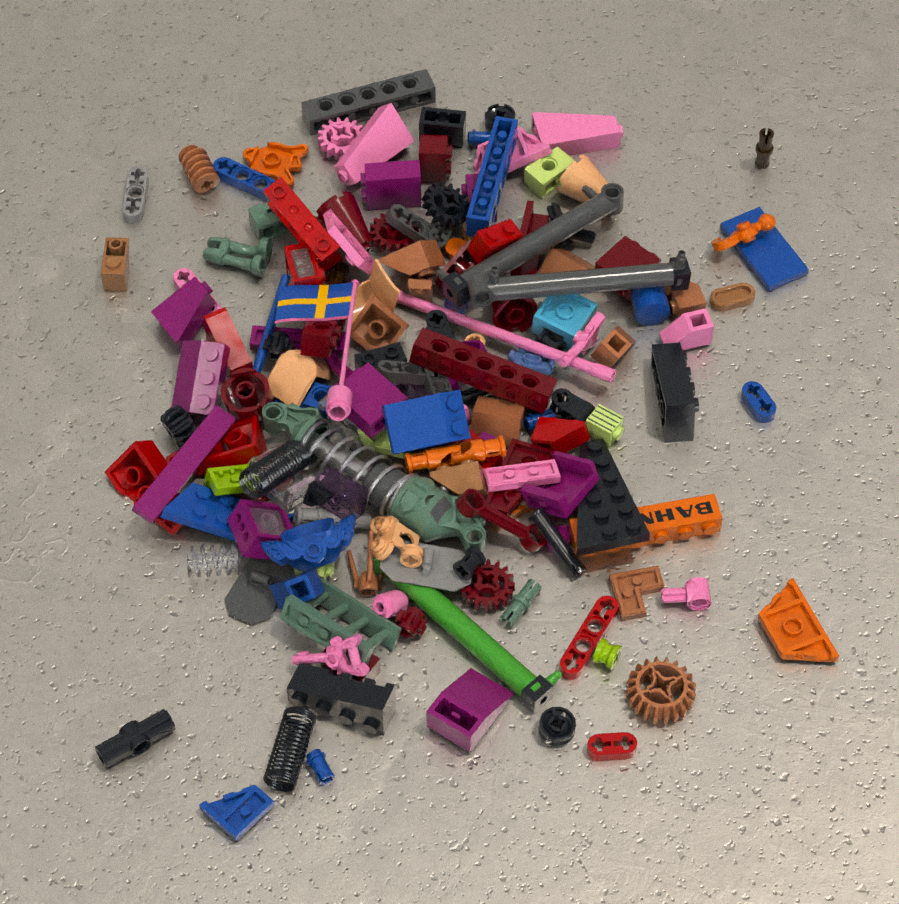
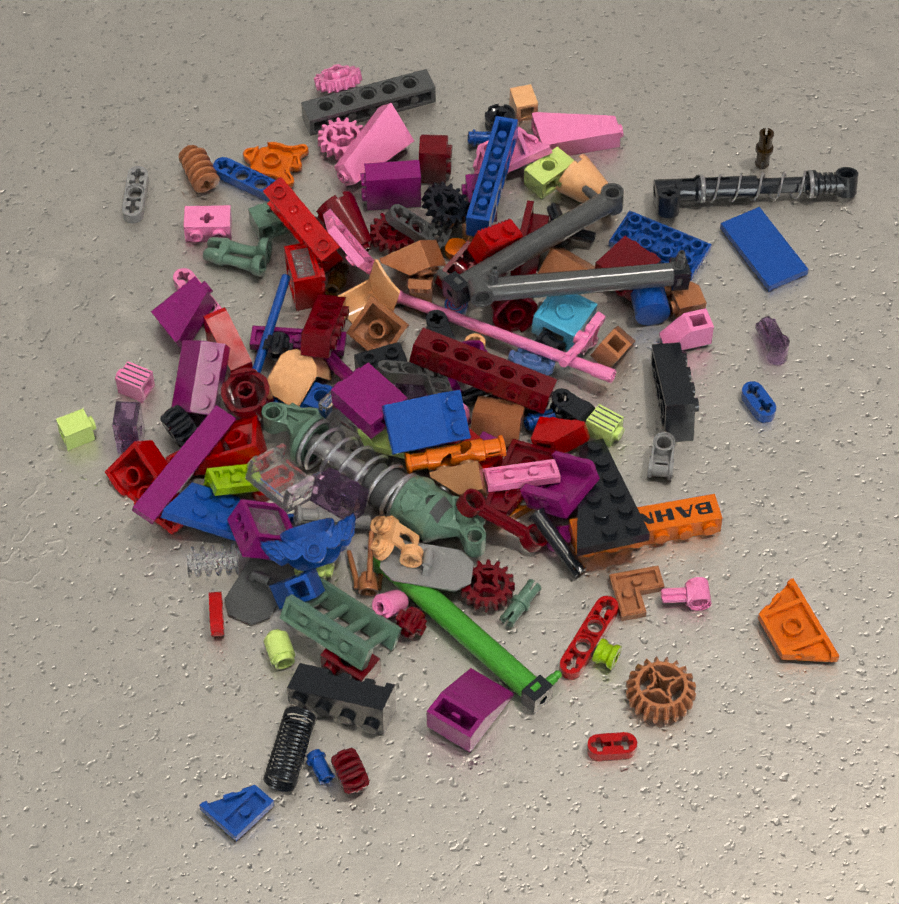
(76, 429): none -> yellowish green brick
(115, 264): medium nougat slope -> none
(127, 424): none -> clear purple brick
(134, 381): none -> bright pink brick
(135, 738): black piece -> none
(207, 222): none -> bright pink brick
(216, 614): none -> red beam
(272, 471): black piece -> none
(279, 649): none -> yellowish green brick
(316, 495): black tile -> none
(323, 304): flag -> none
(336, 656): bright pink piece -> none
(338, 78): none -> bright pink gear
(350, 770): none -> dark red gear
(443, 122): black brick -> none
(469, 563): black bush -> none
(523, 102): none -> light nougat brick
(550, 734): black wheel -> none
(661, 460): none -> light grey piece
(662, 240): none -> blue tile
(670, 192): none -> black piece
(732, 297): medium nougat tile -> none
(745, 232): orange piece -> none
(773, 340): none -> clear purple piece

